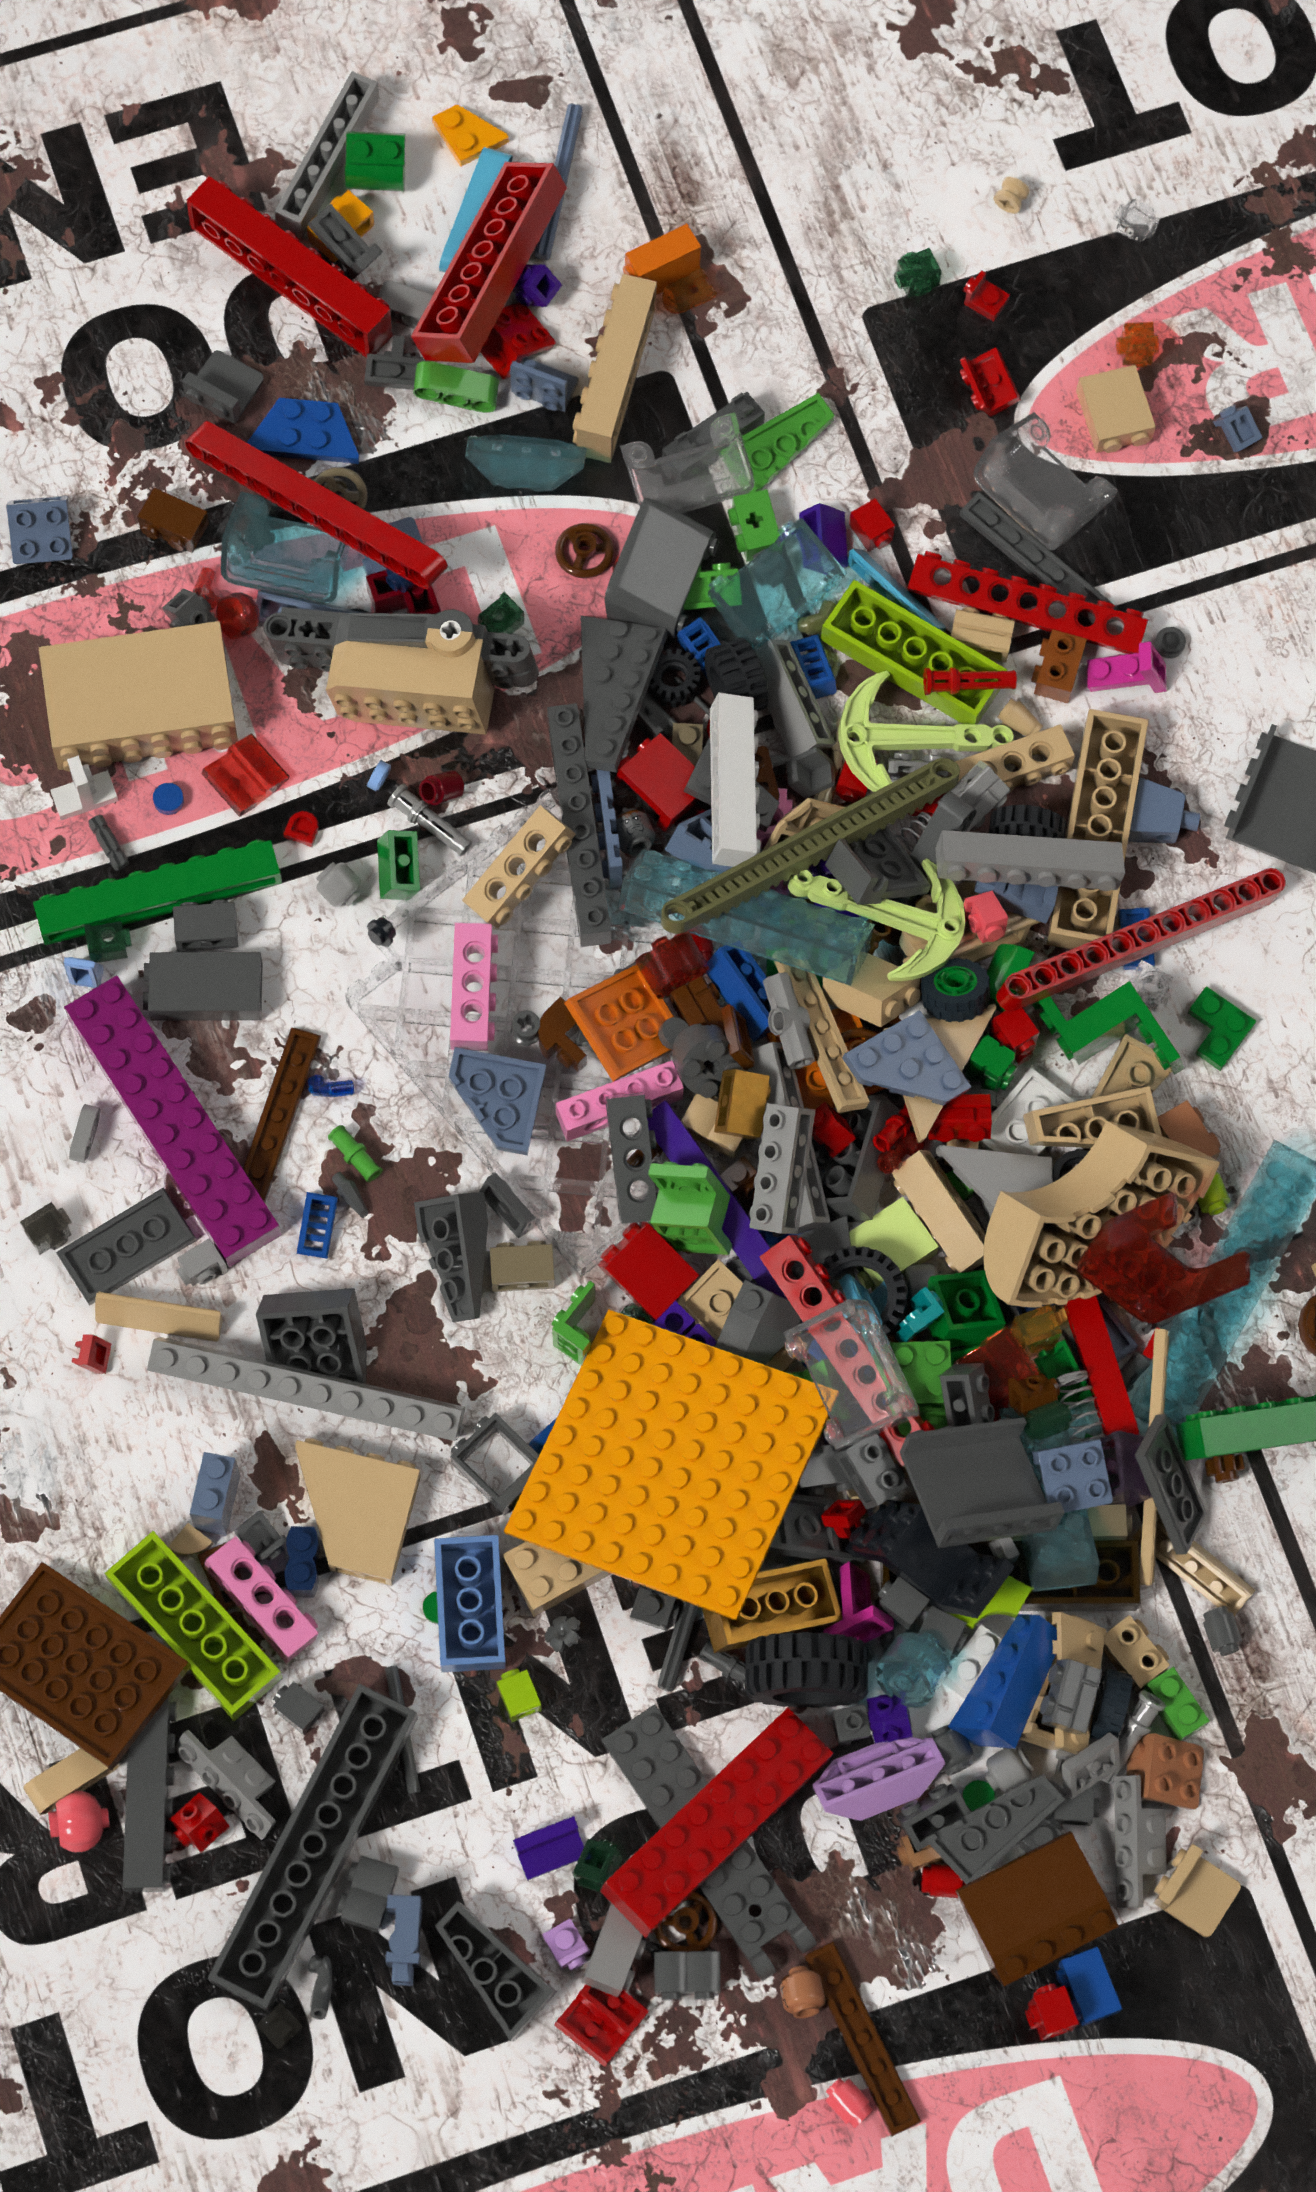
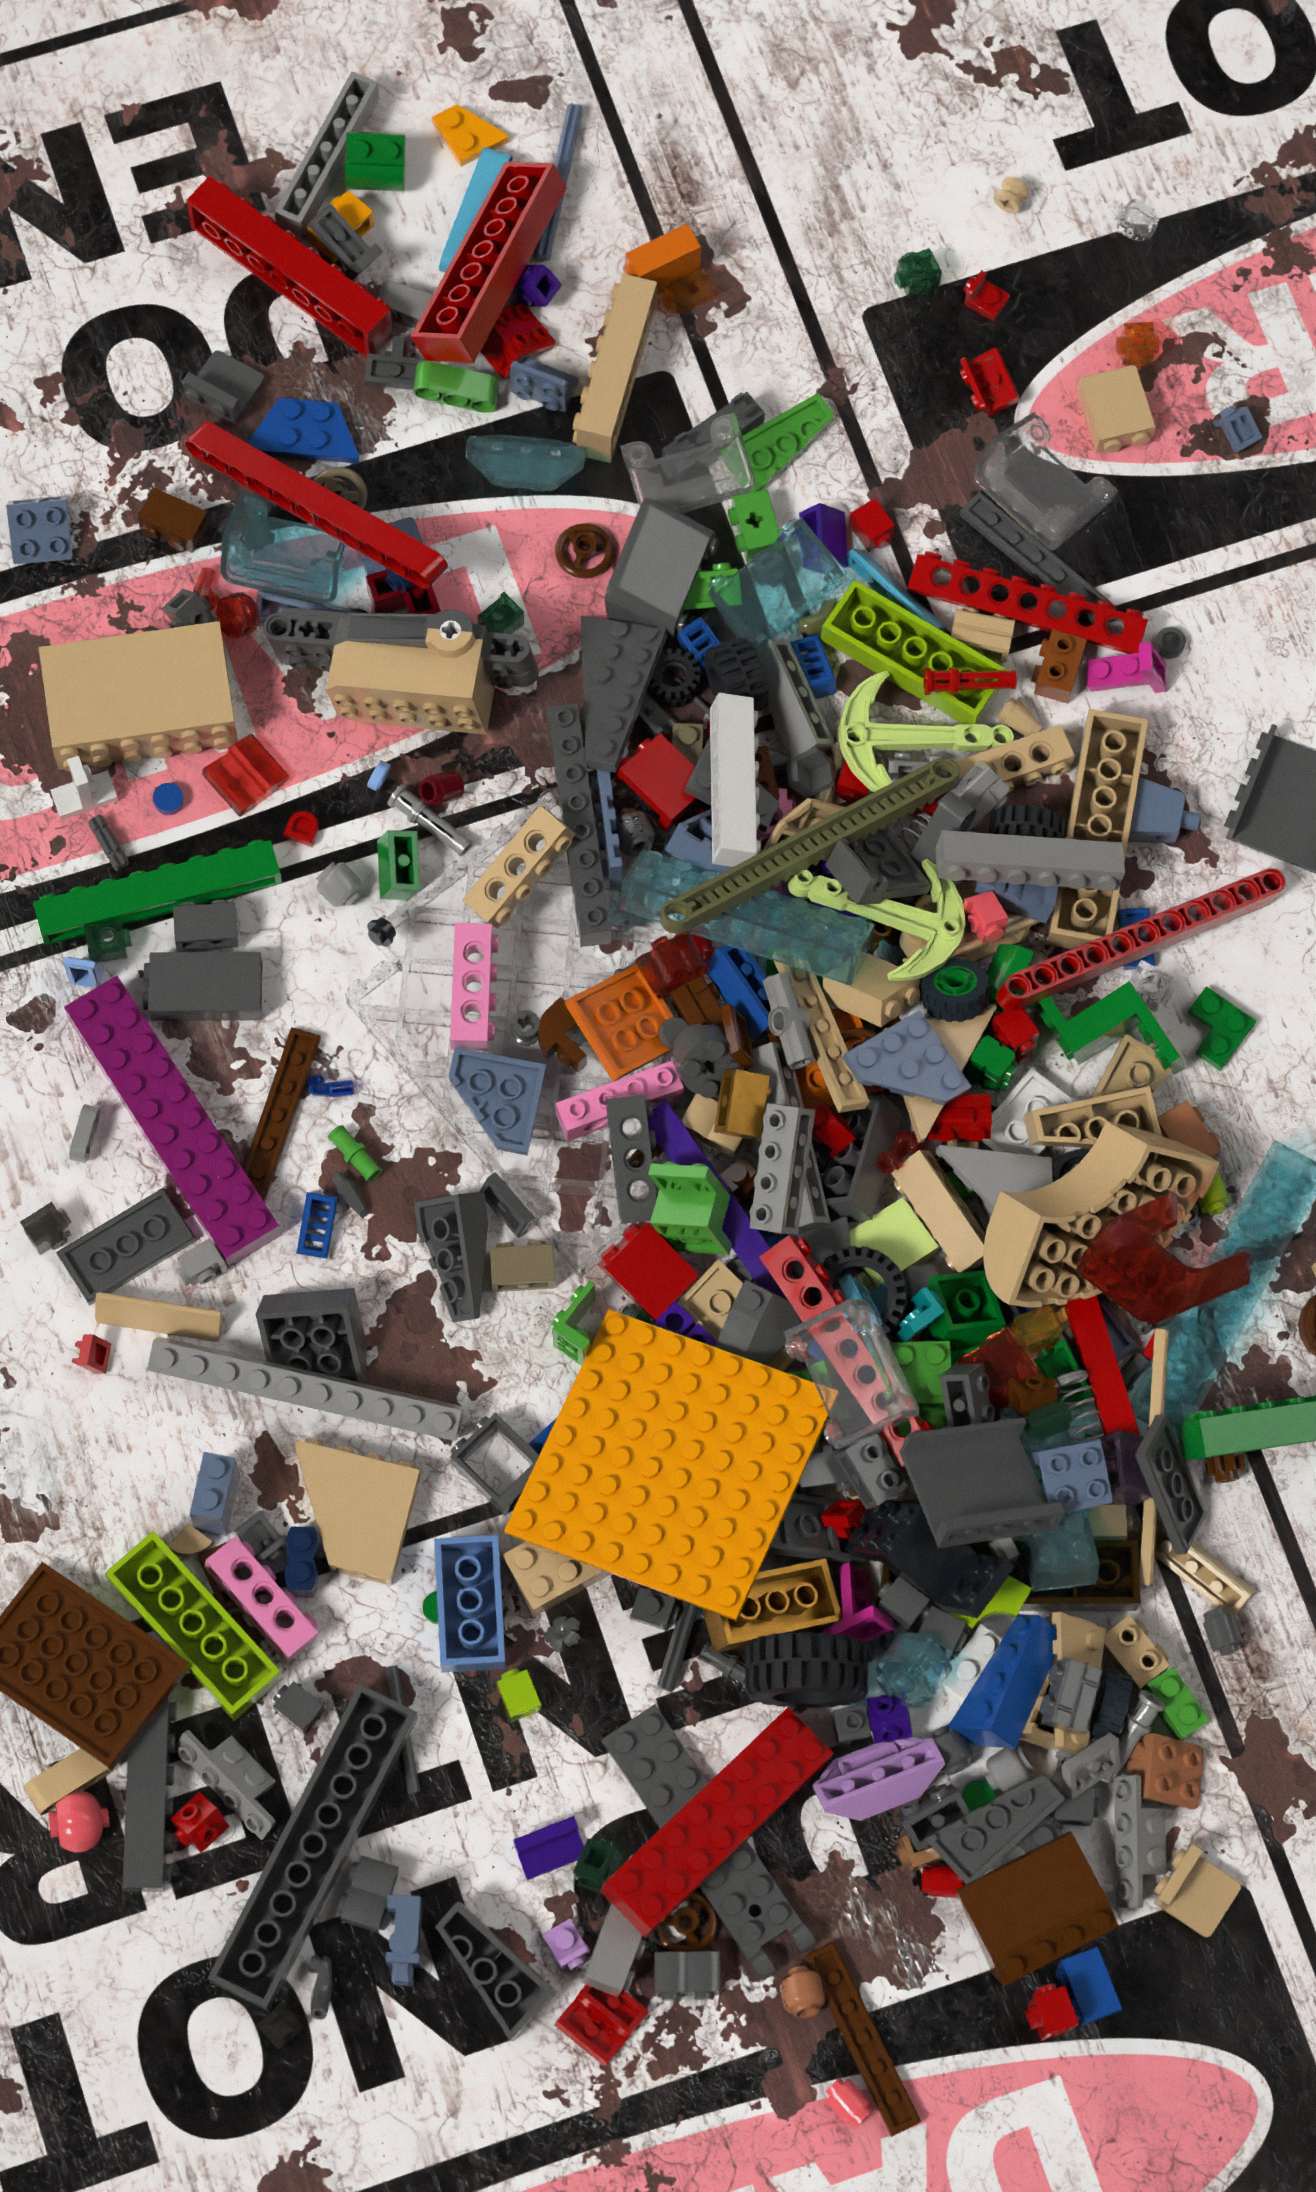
(896, 1128): red pin -> none

